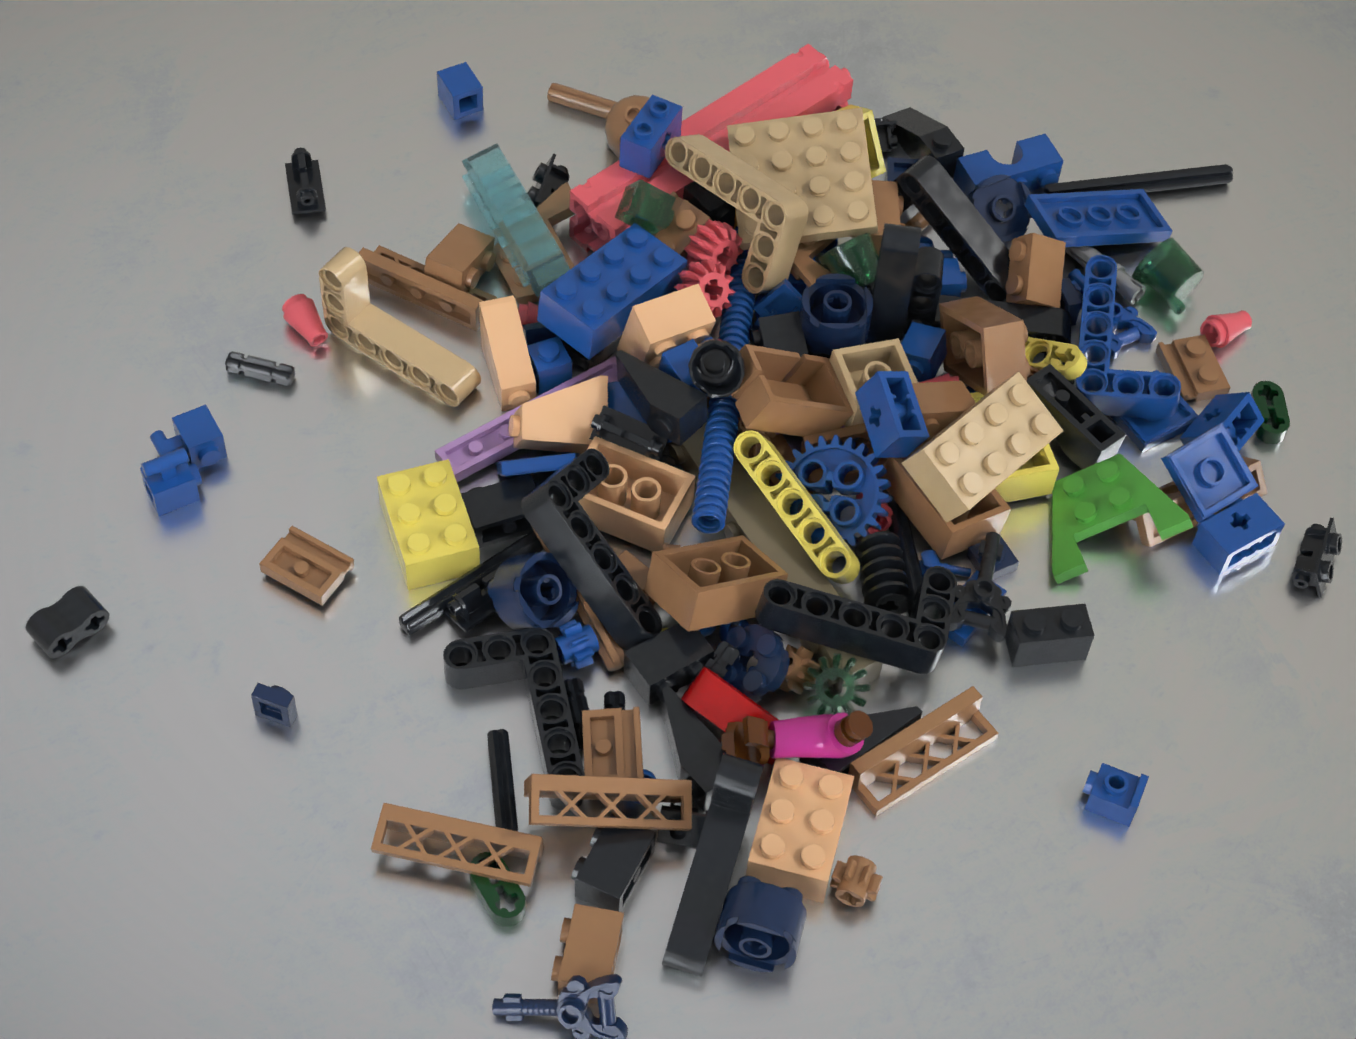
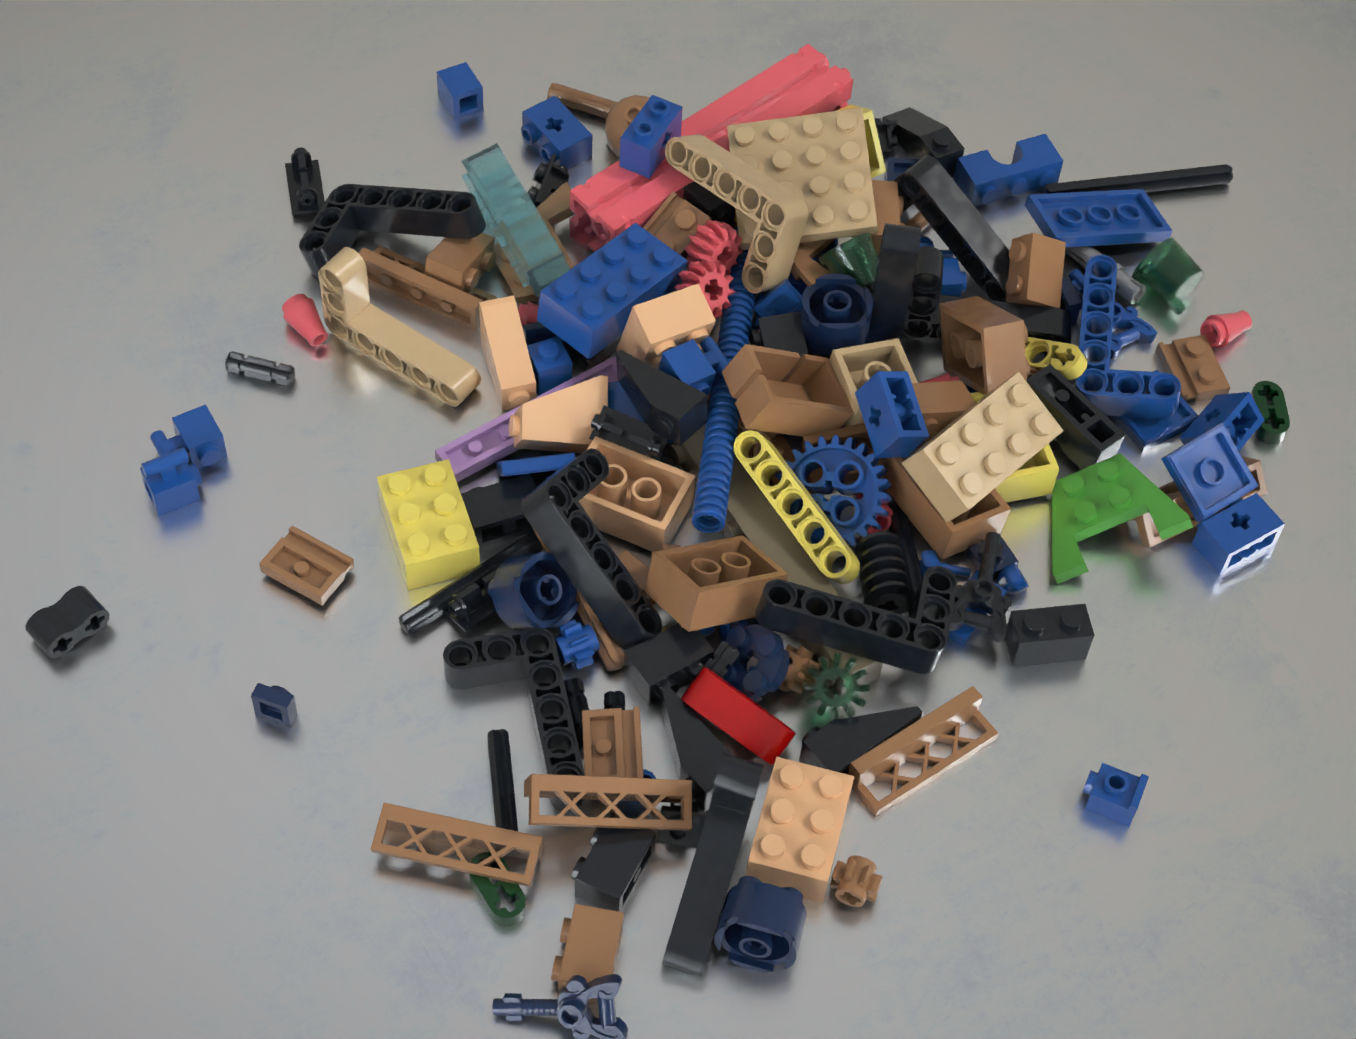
(387, 210): none -> black beam
(557, 131): none -> blue brick
(646, 207): clear green brick -> none
(717, 368): black hair -> none
(797, 737): piece -> none
(925, 349): blue brick -> none
(1007, 192): dark blue plate -> none
(1014, 577): none -> blue hinge
(1319, 569): black hinge -> none

